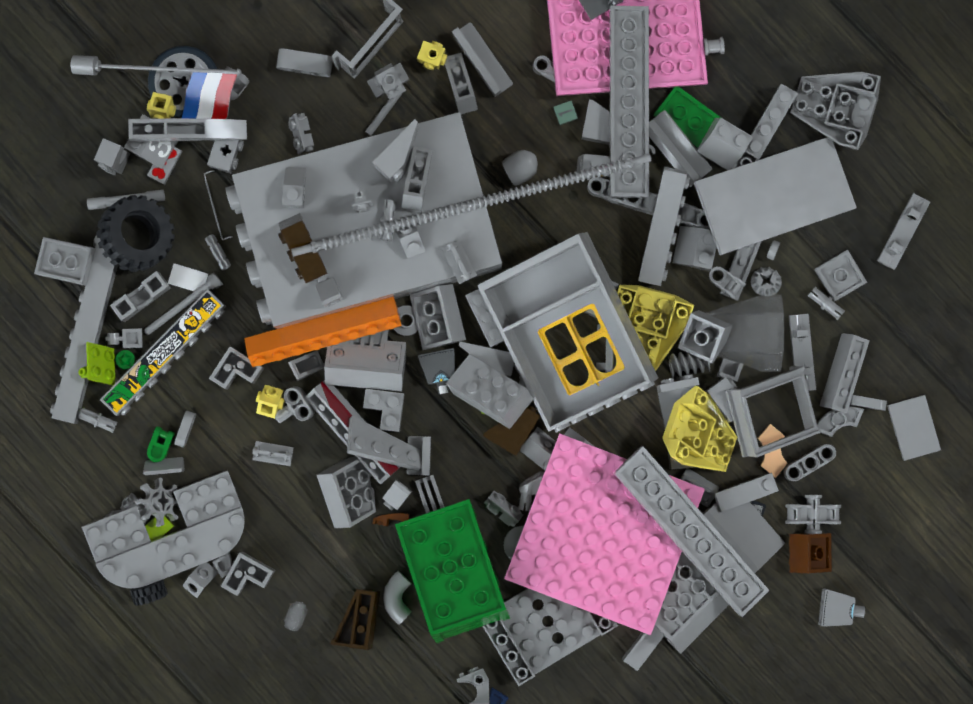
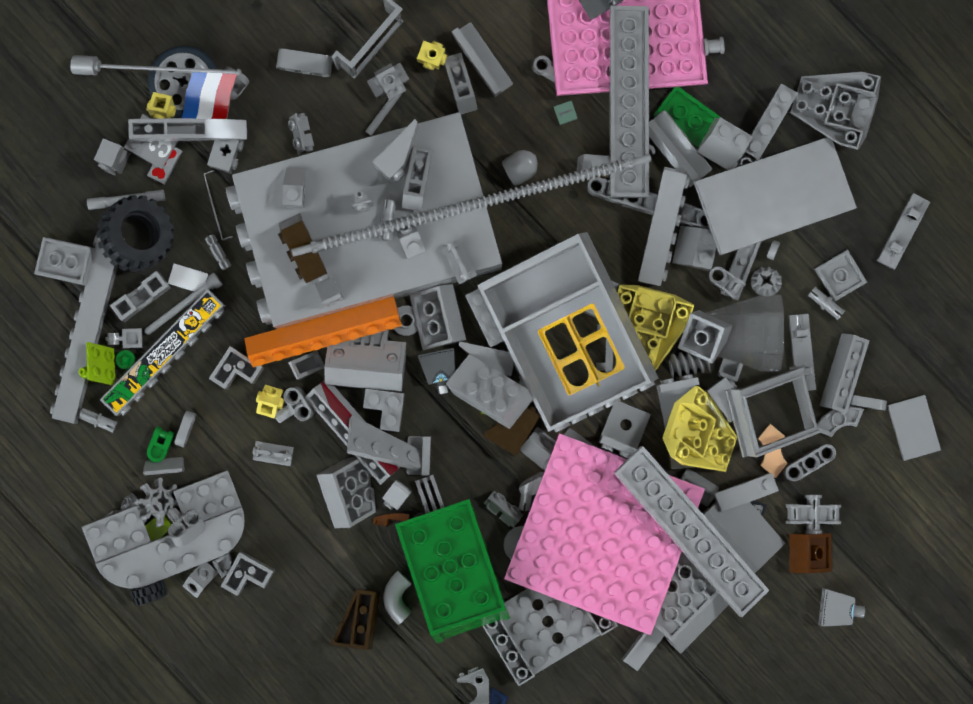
(184, 526): none -> light grey beam
(295, 616): clear brick -> none
(596, 124): light grey slope -> none
(615, 437): none -> light grey bracket

